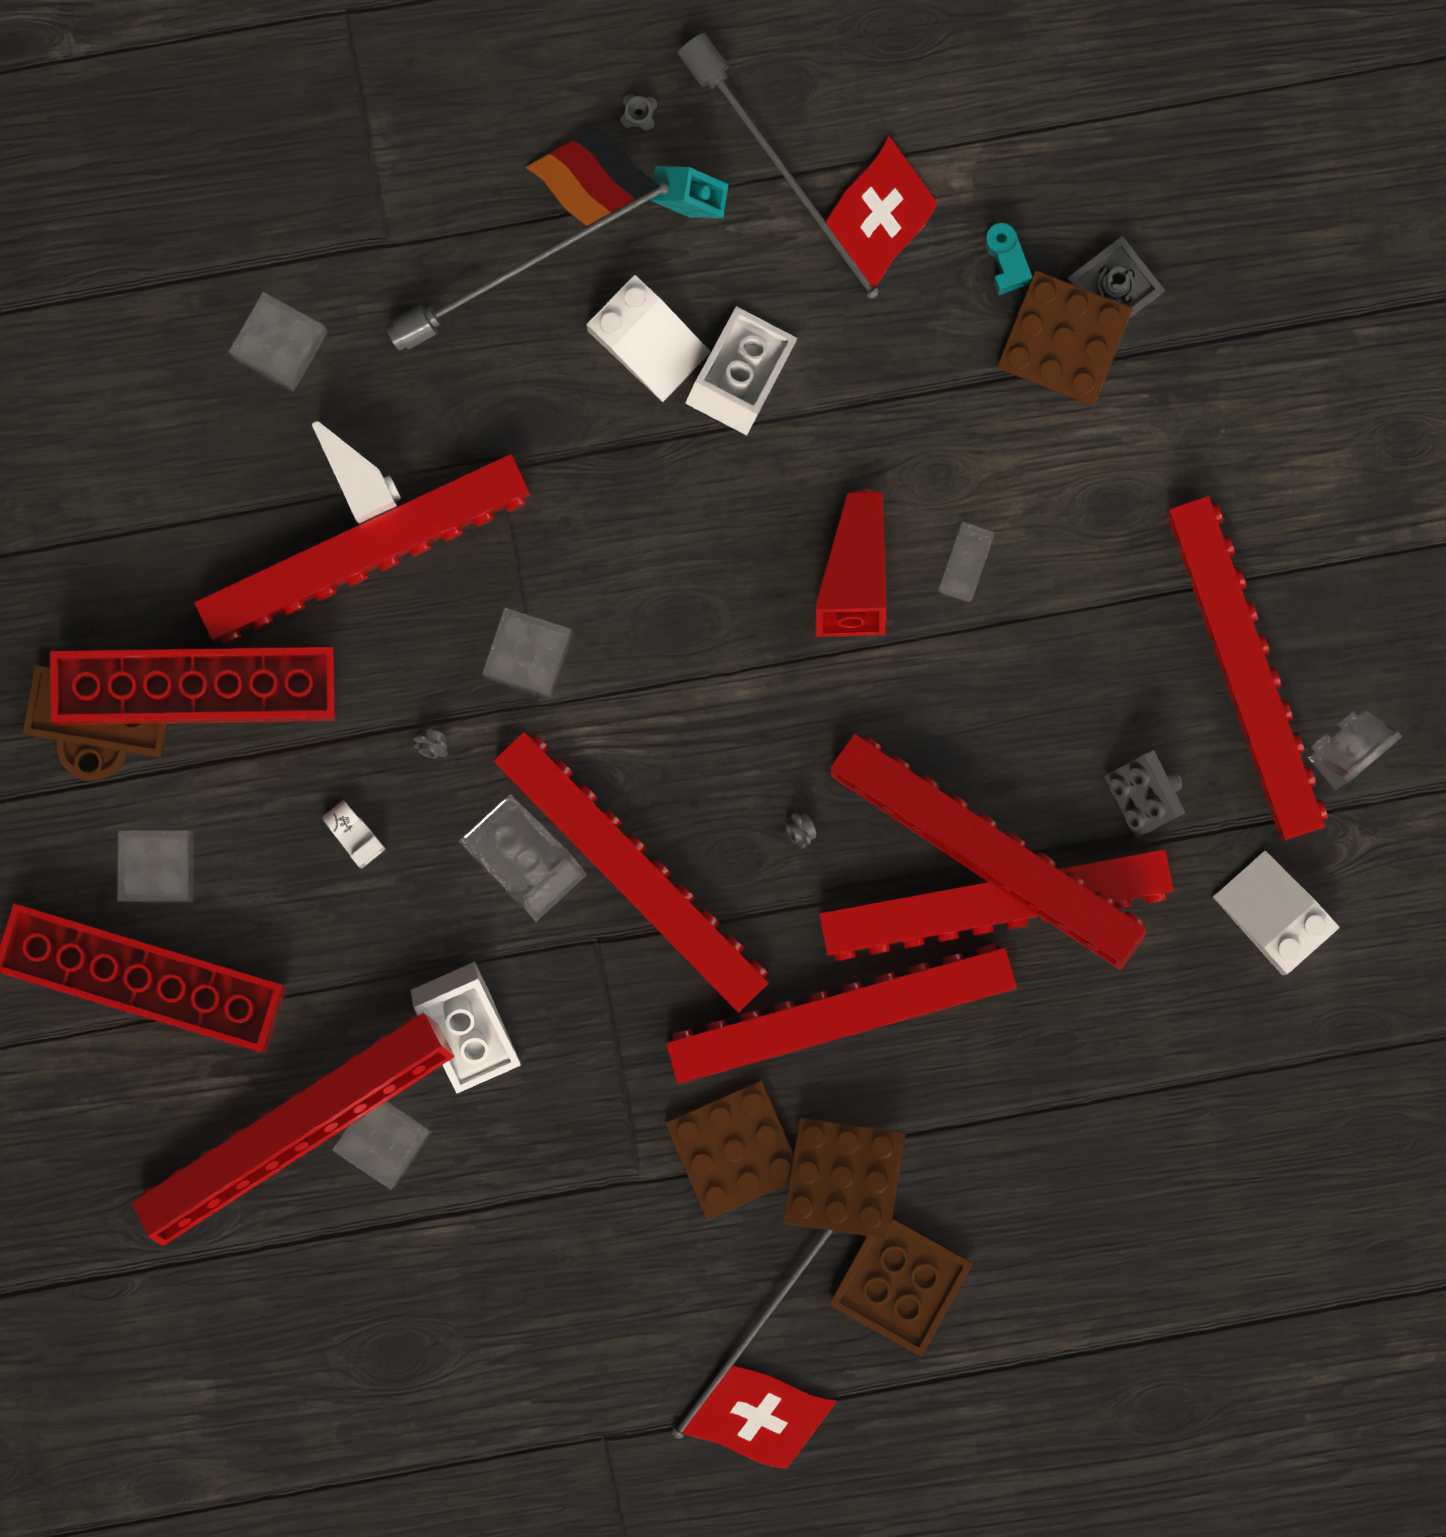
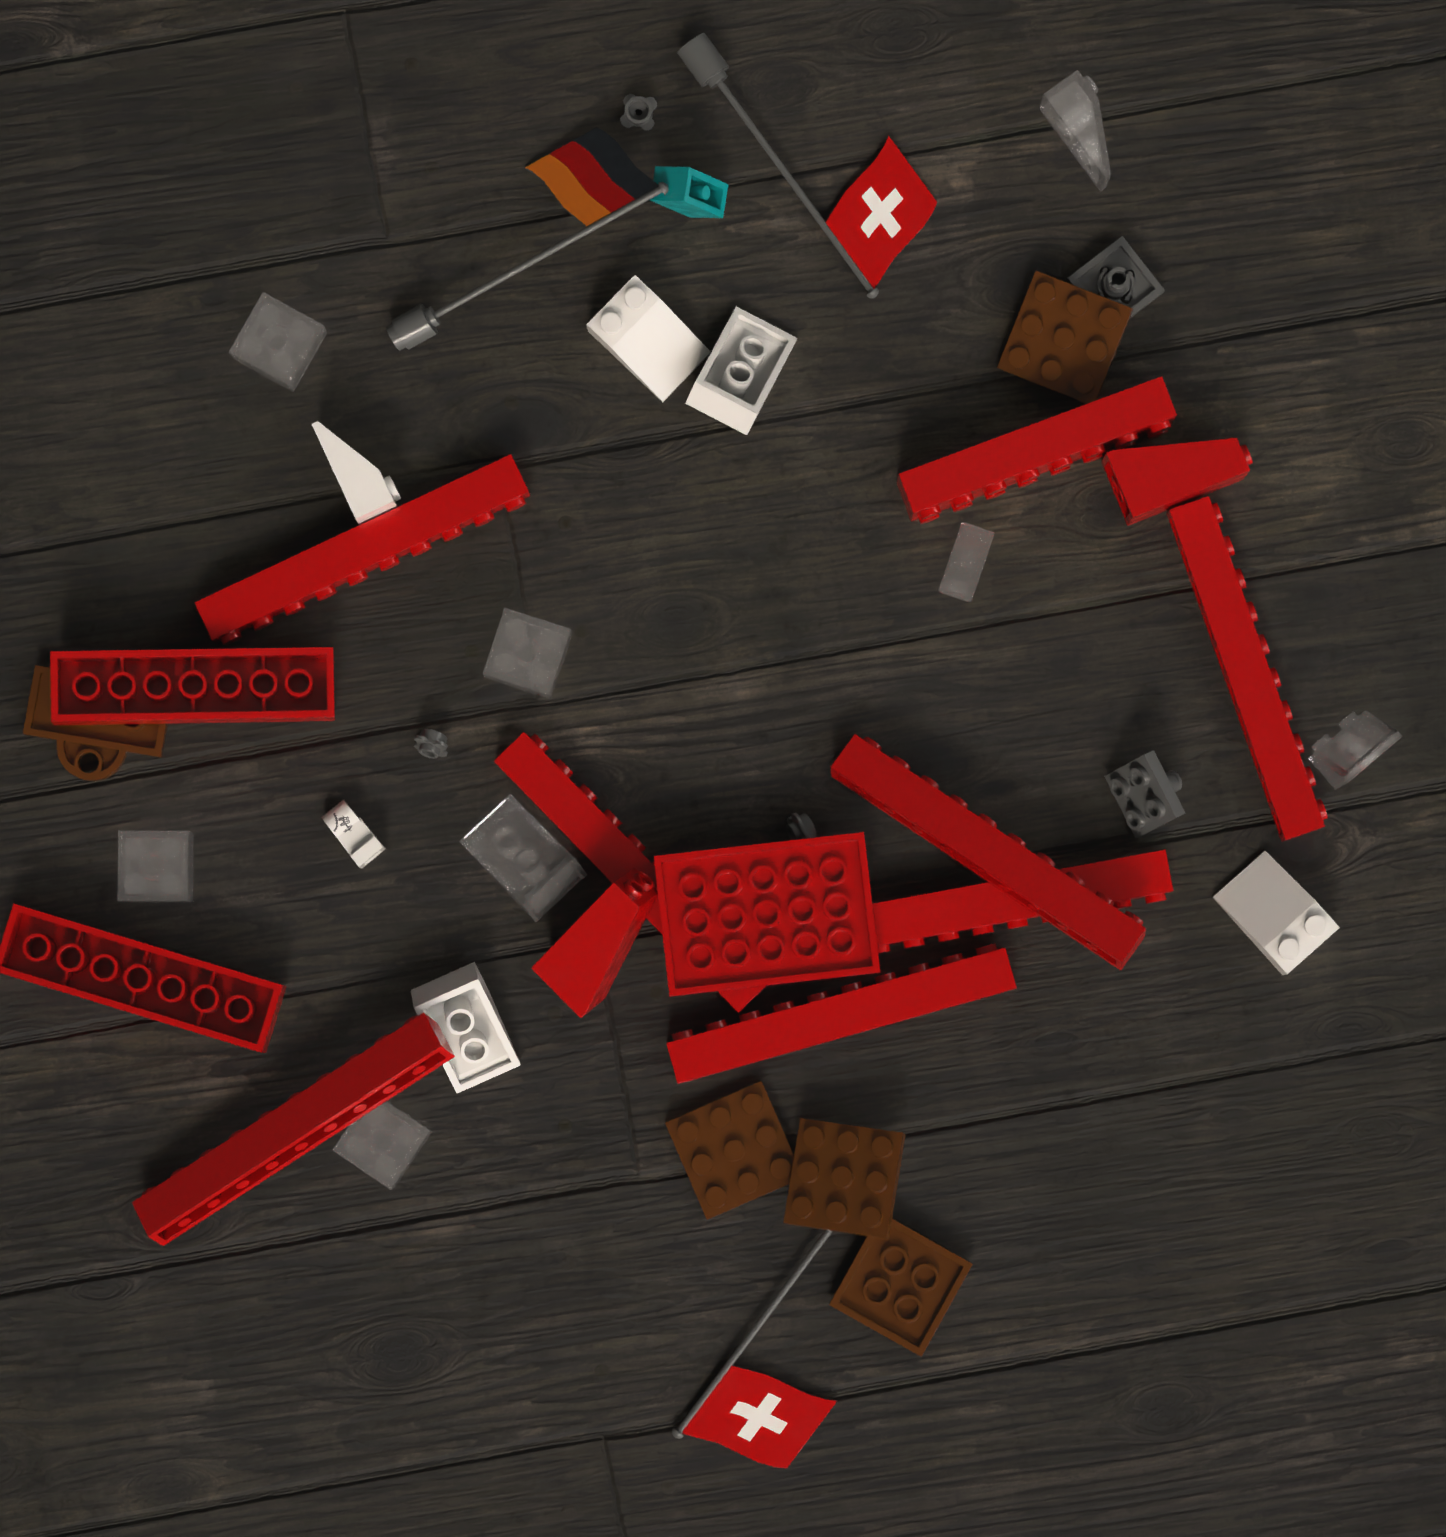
(595, 946): none -> red slope
(766, 914): none -> red plate
(855, 577): red slope -> none
(1006, 249): teal leg -> none
(1037, 449): none -> red brick
(1077, 119): none -> clear slope
(1172, 474): none -> red slope

